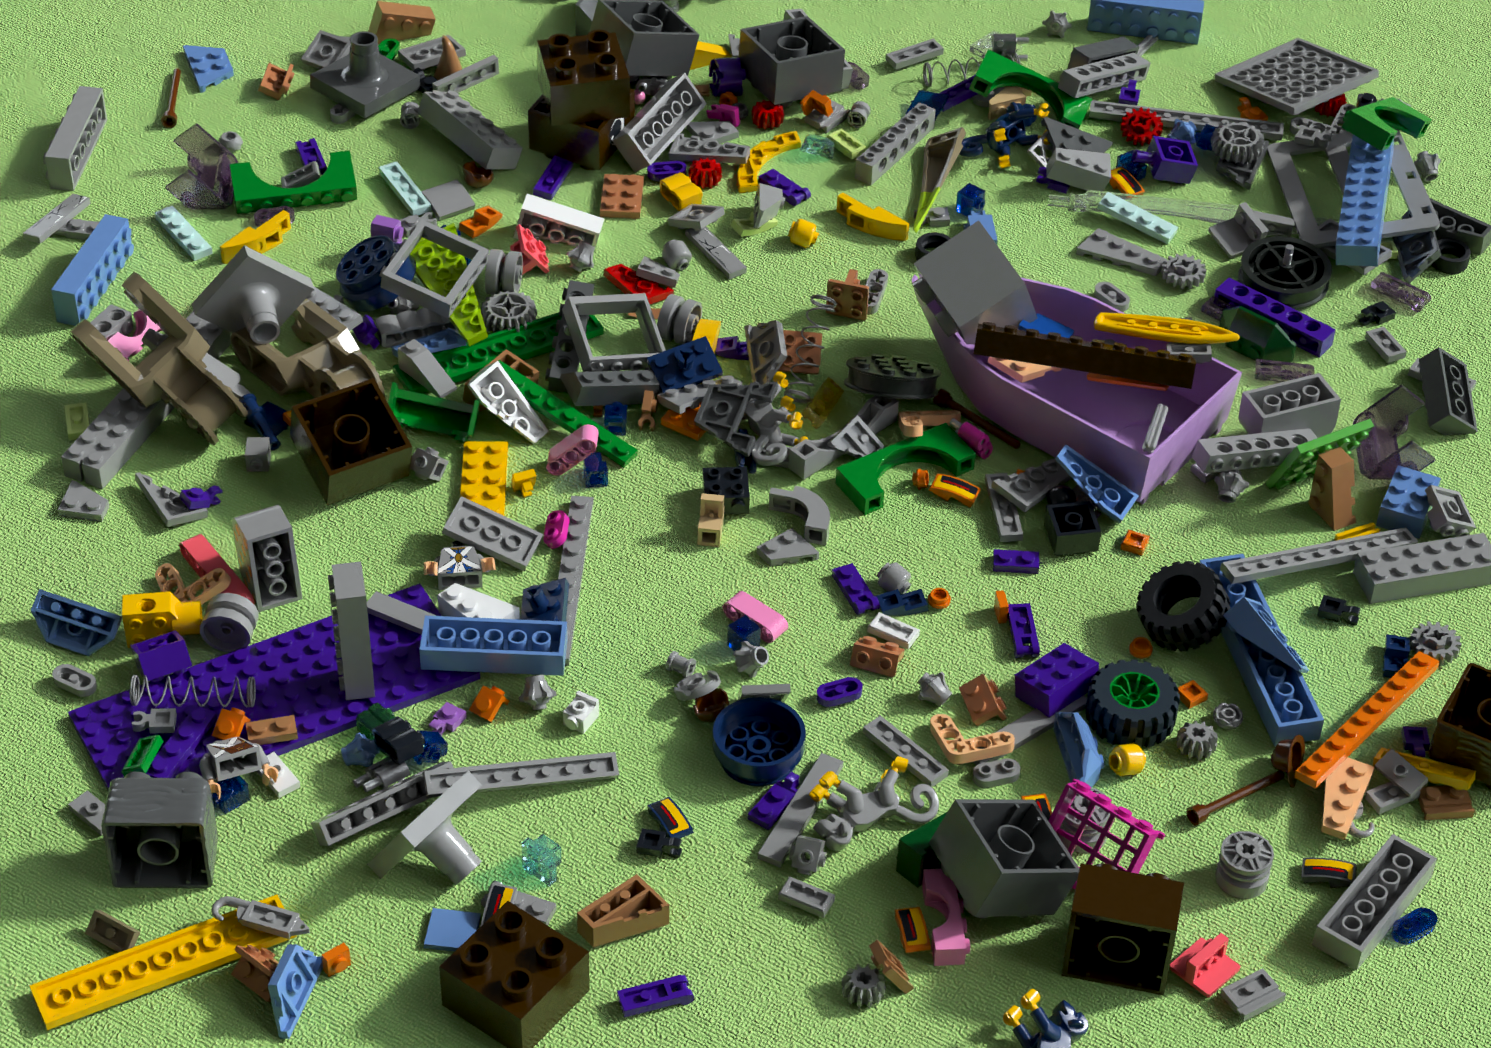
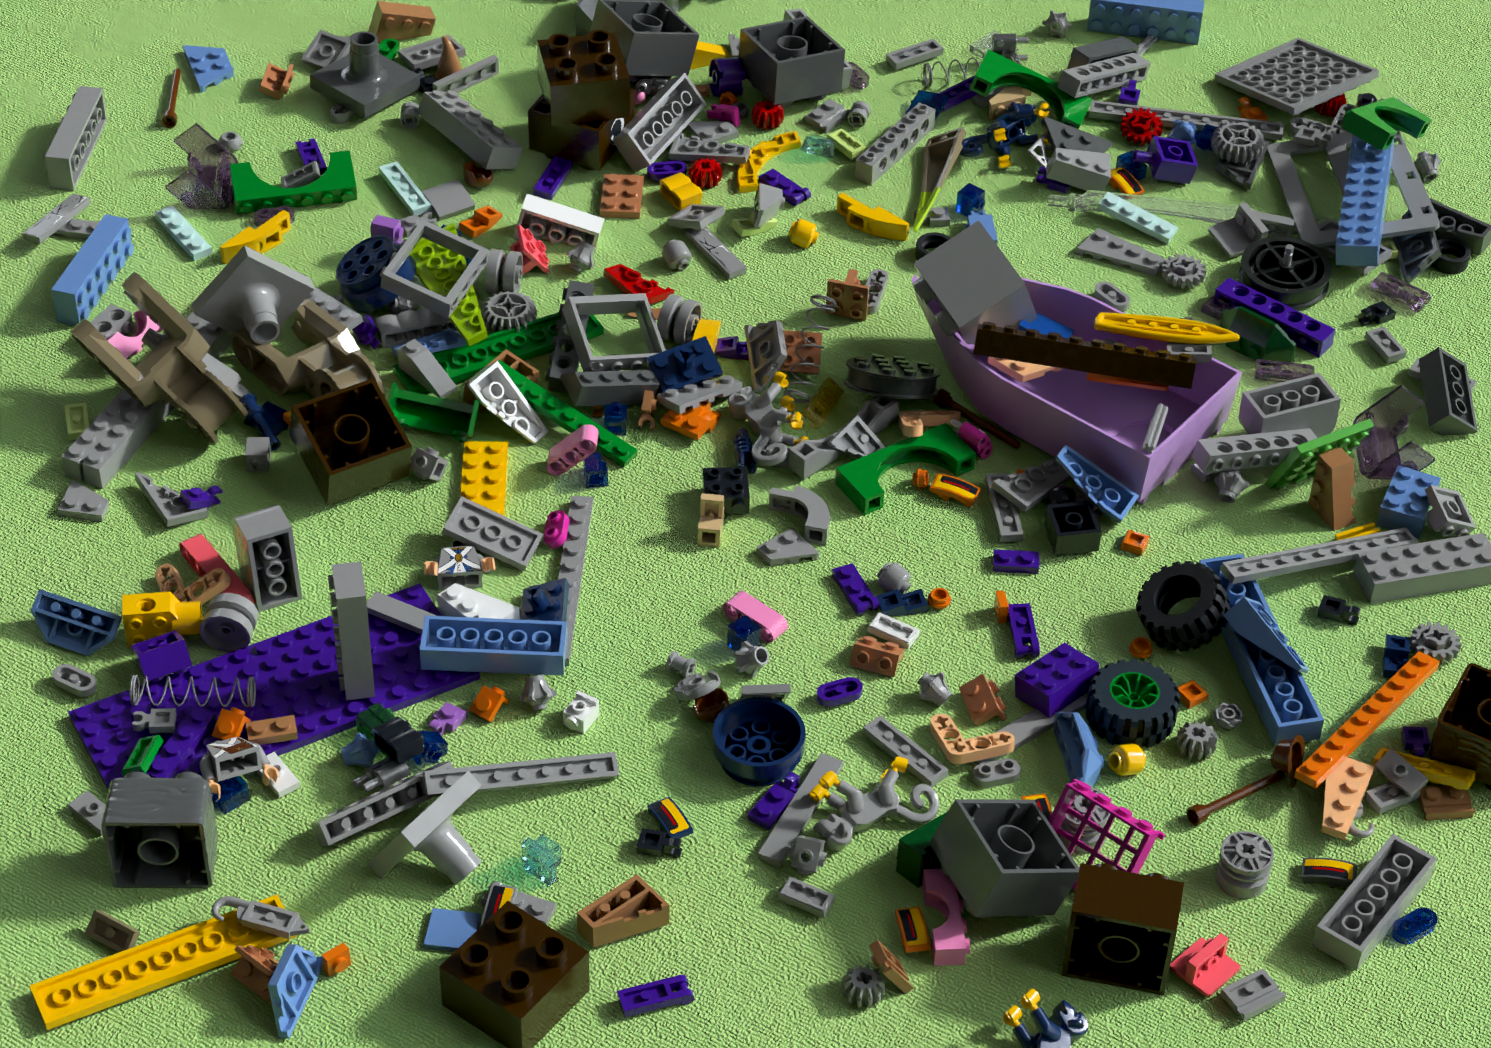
(524, 481): yellow tile -> none
(658, 273): light grey wing -> none
(724, 409): dark grey wing -> none
(818, 102): orange bracket -> none

